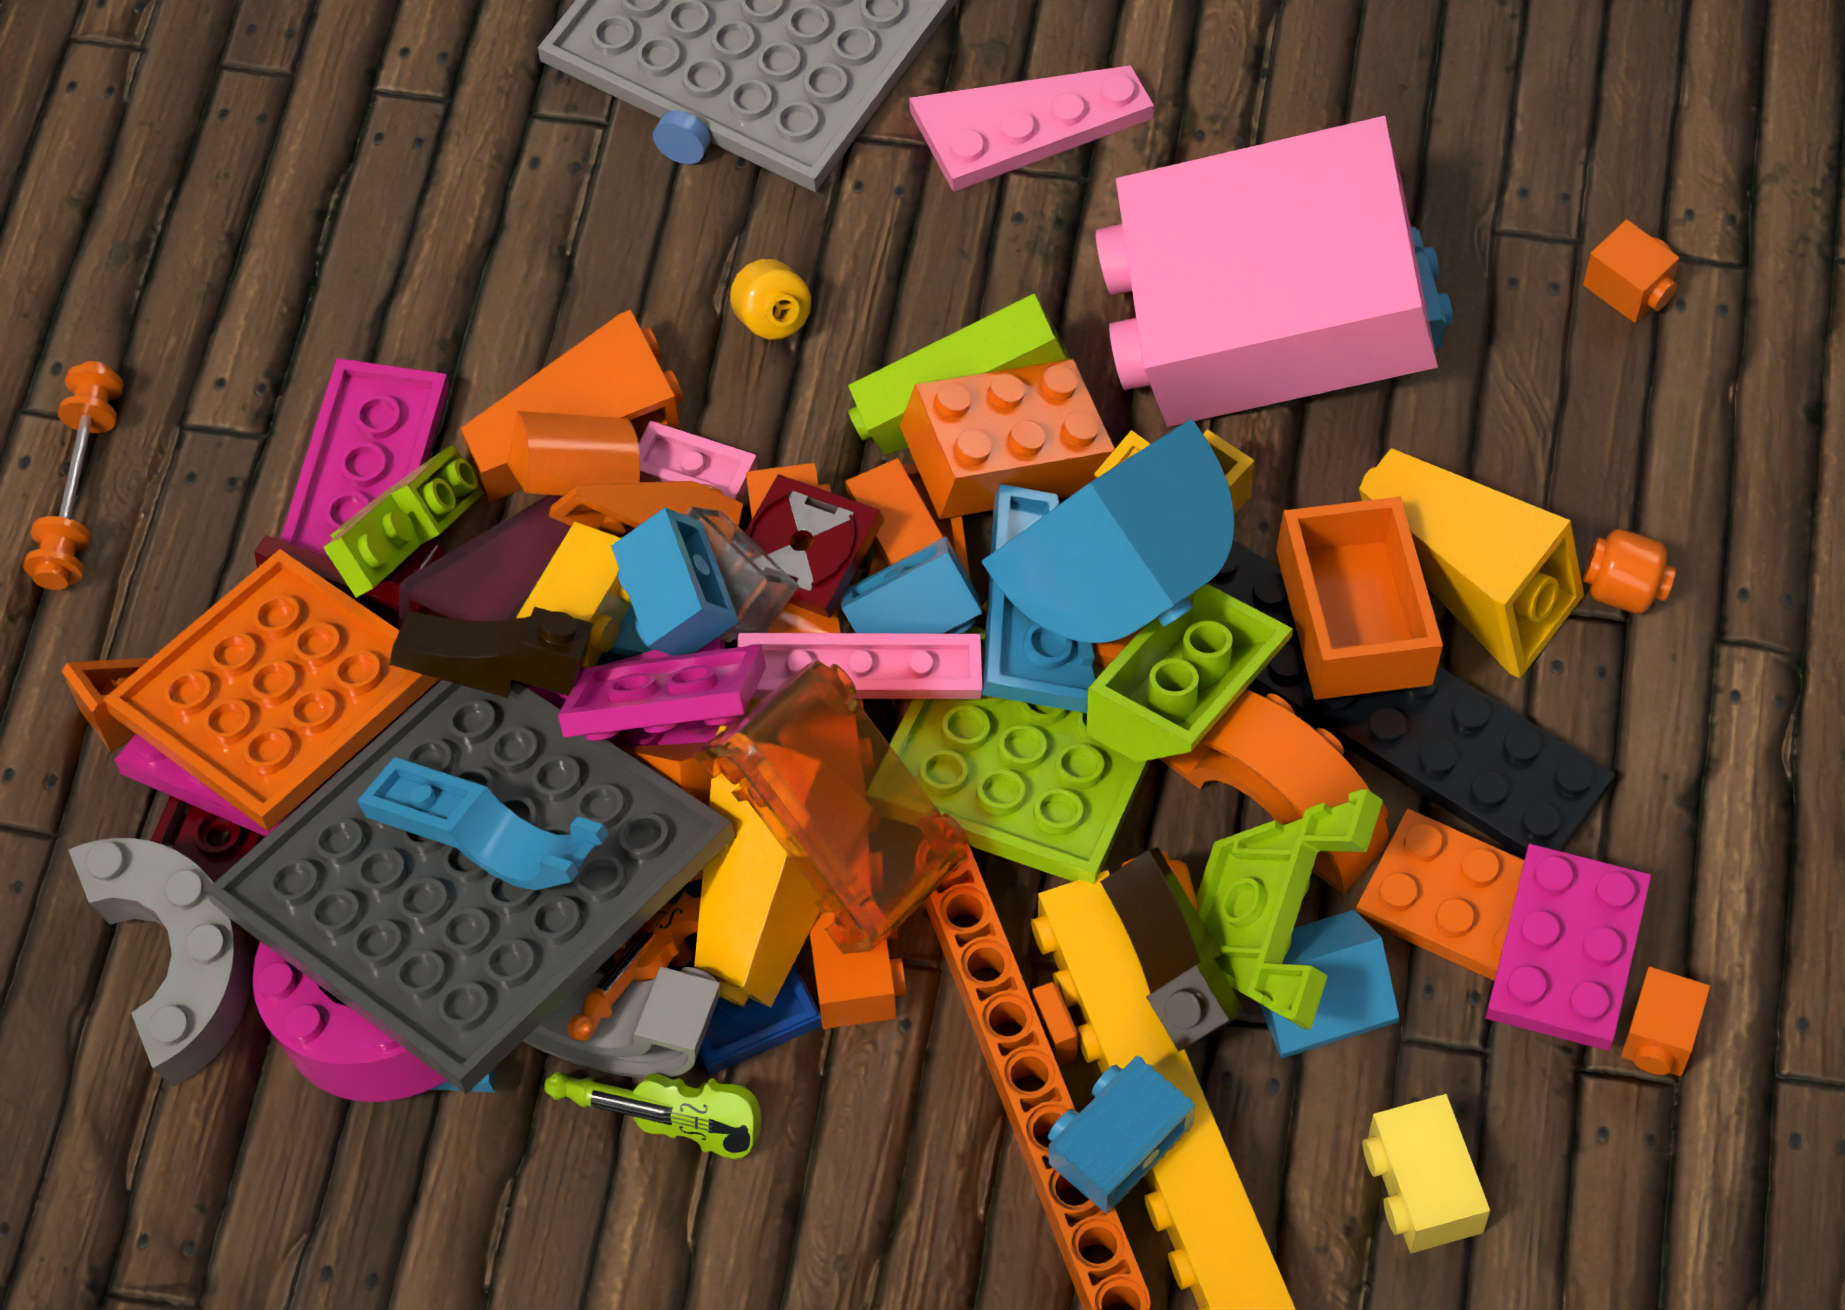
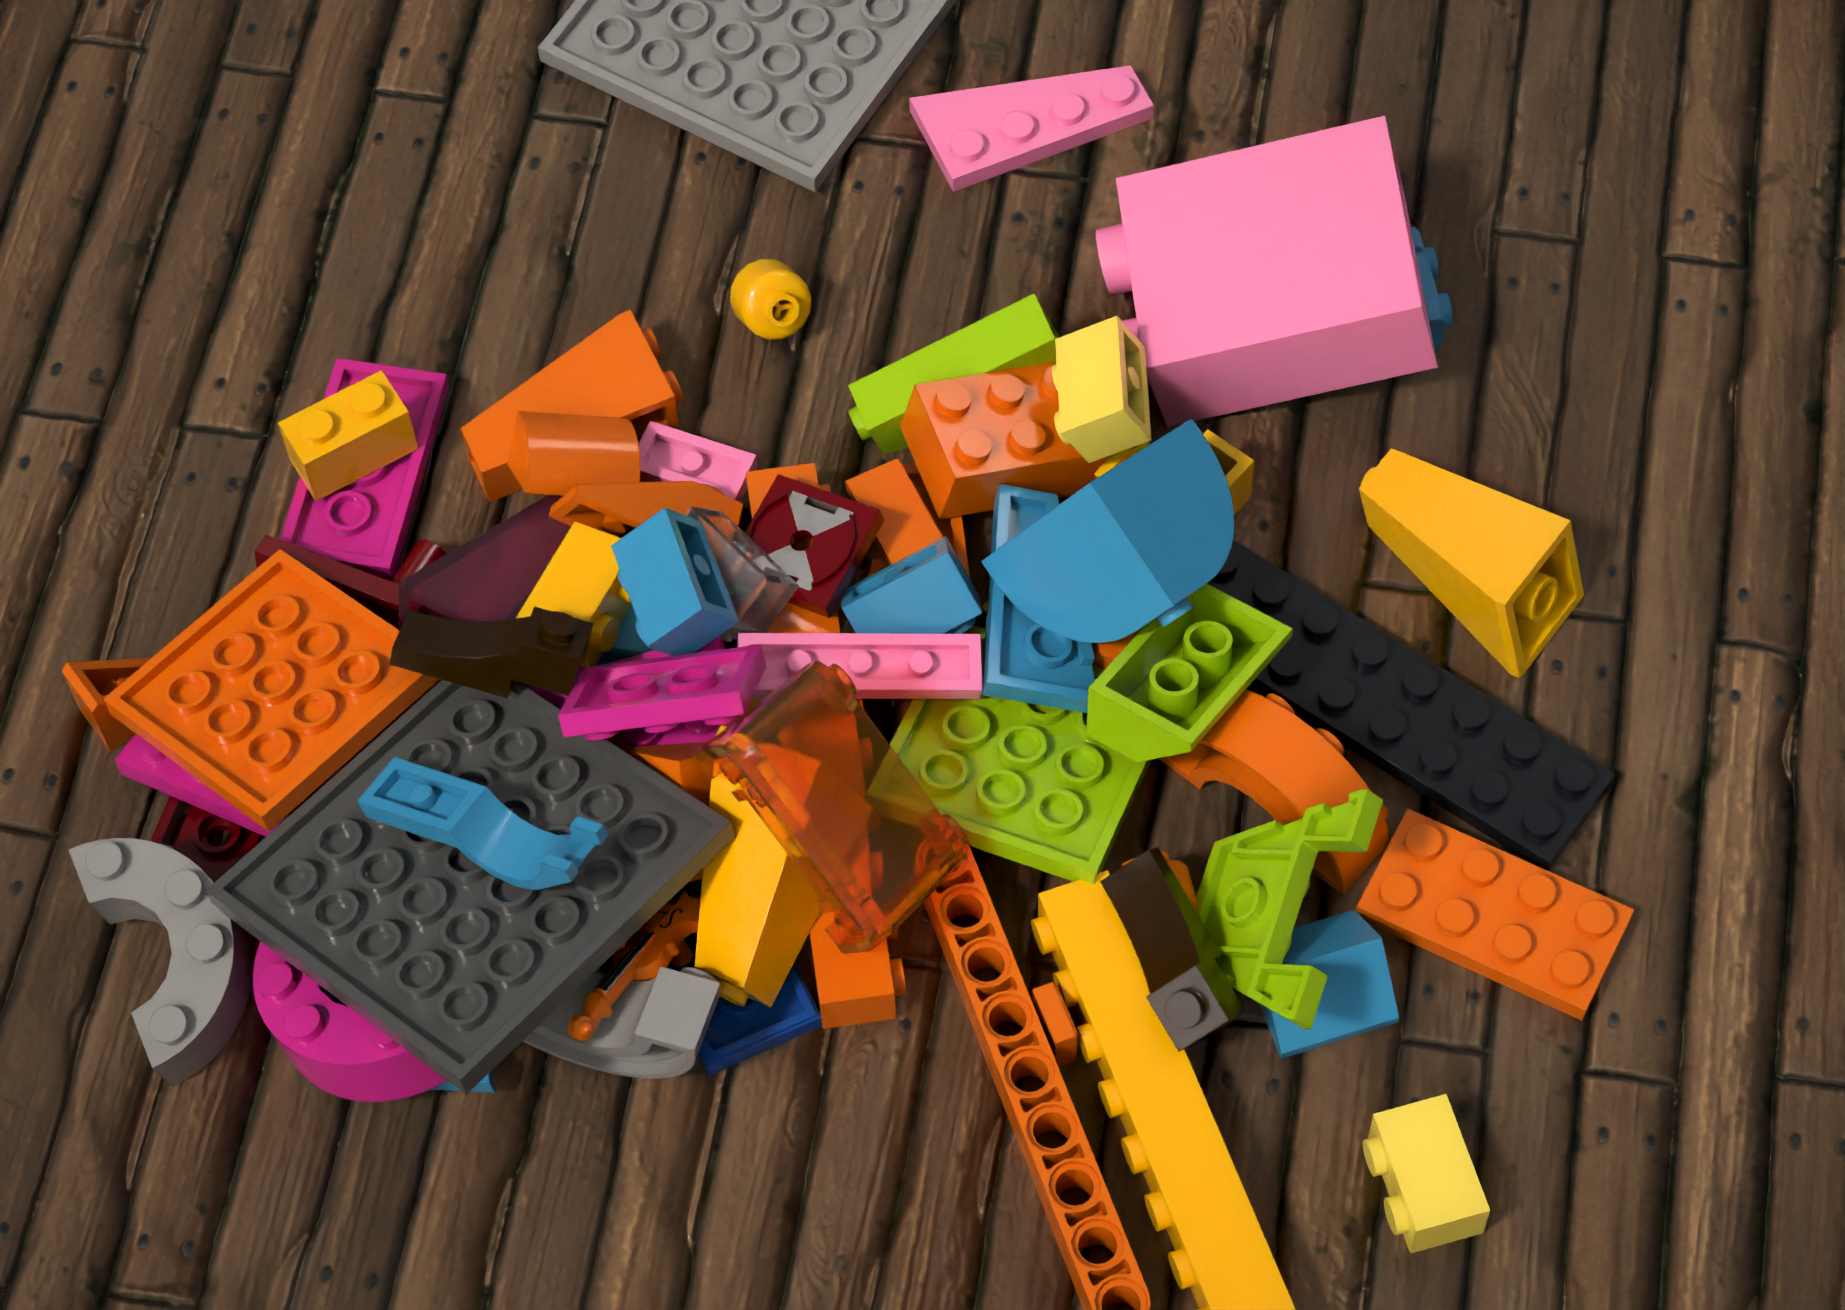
(59, 536): orange axle -> none
(348, 435): none -> yellow brick
(403, 519): lime slope -> none
(681, 137): medium blue tile -> none
(713, 1115): lime piece -> none
(1101, 390): none -> light yellow brick
(1119, 1132): dark azure brick -> none
(1358, 598): orange piece -> none
(1568, 947): dark pink plate -> none
(1628, 571): orange head -> none
(1632, 271): orange brick -> none
(1665, 1022): orange brick -> none

